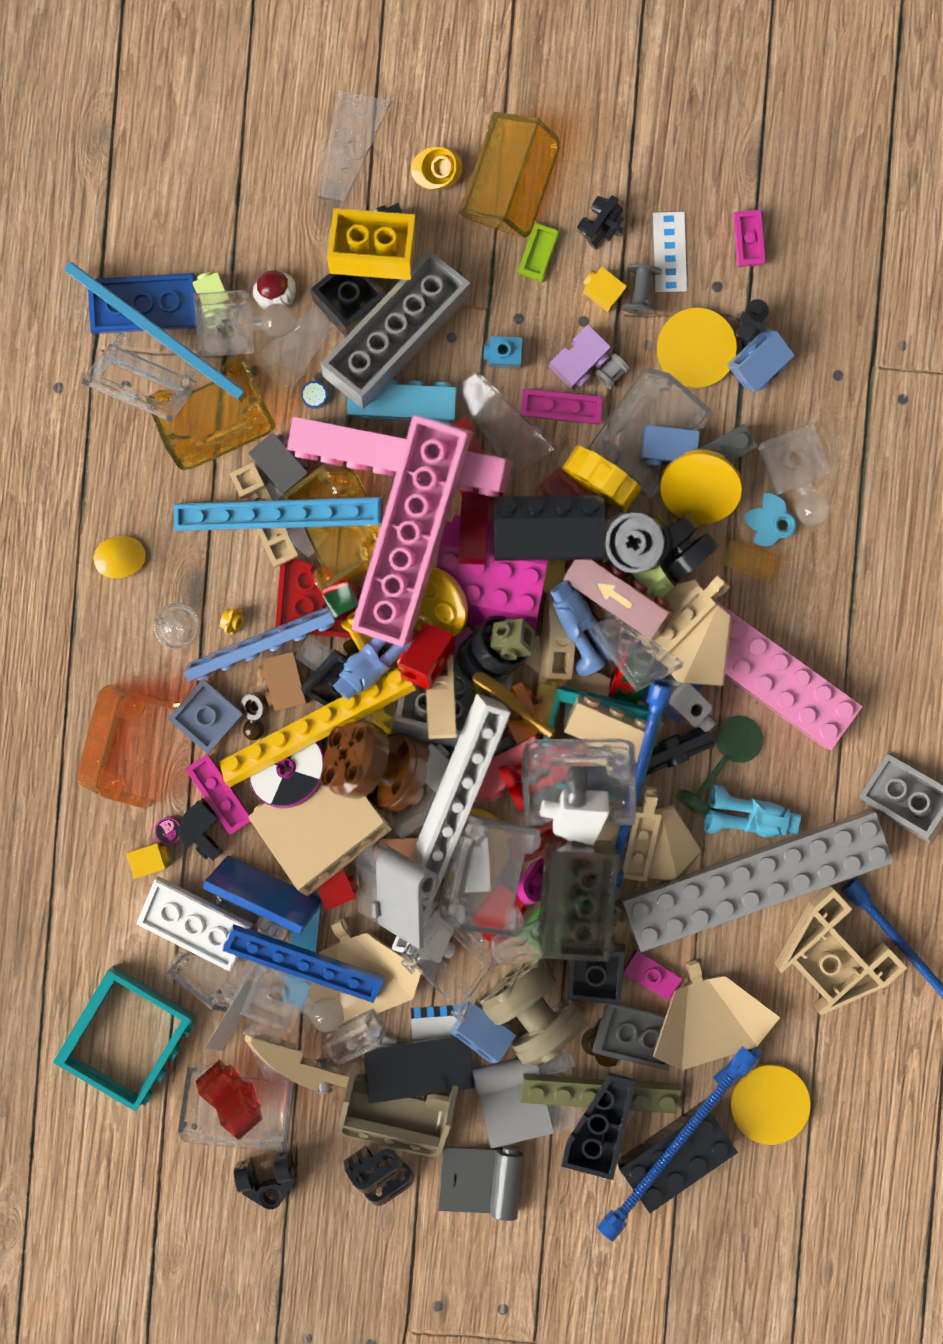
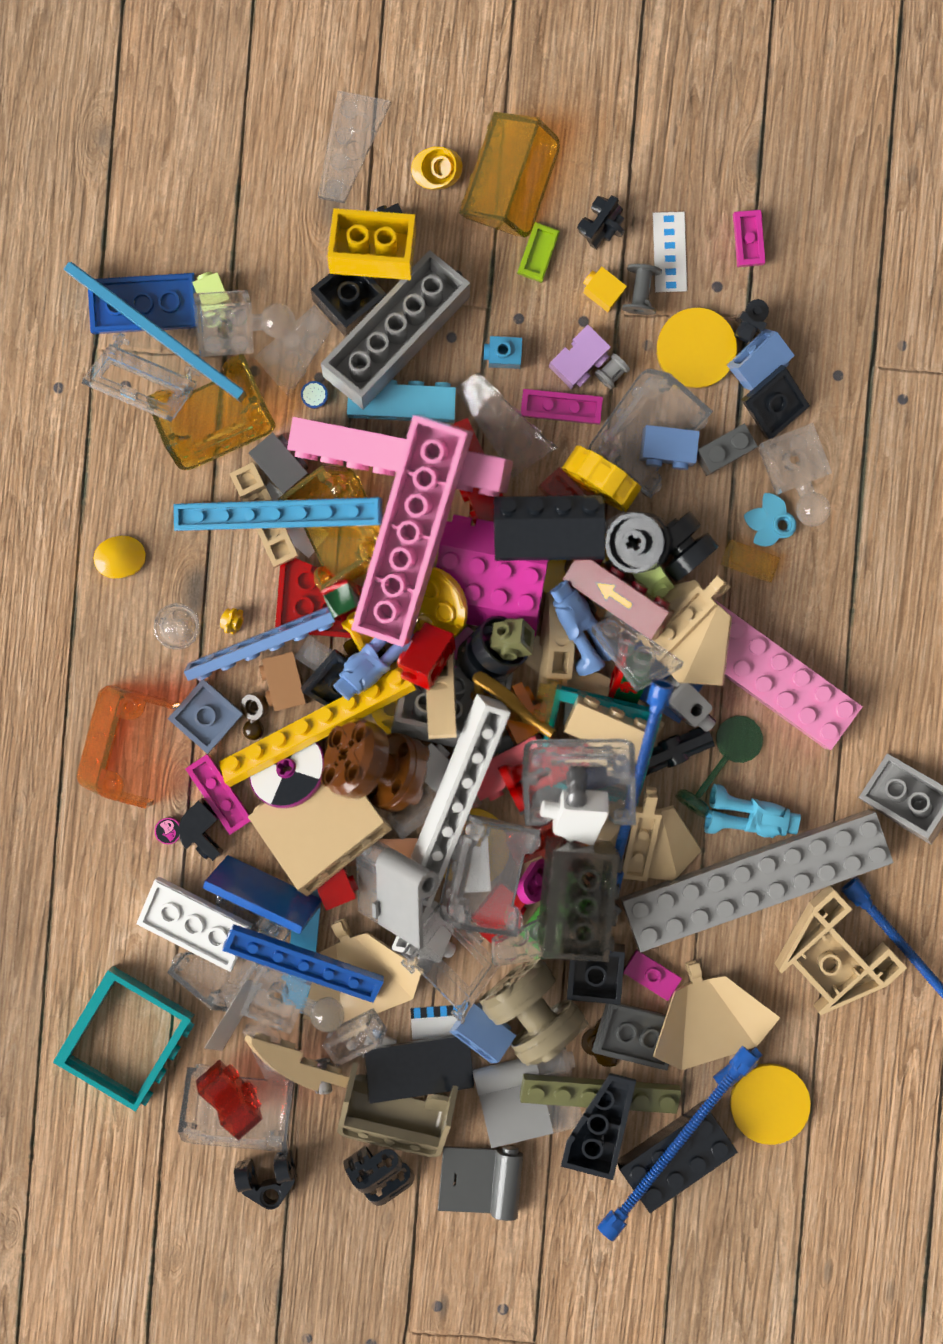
(148, 859): yellow brick -> none
(274, 288): hair -> none
(473, 529): dark red tile -> none
(701, 484): yellow tile -> none
(775, 402): none -> black tile

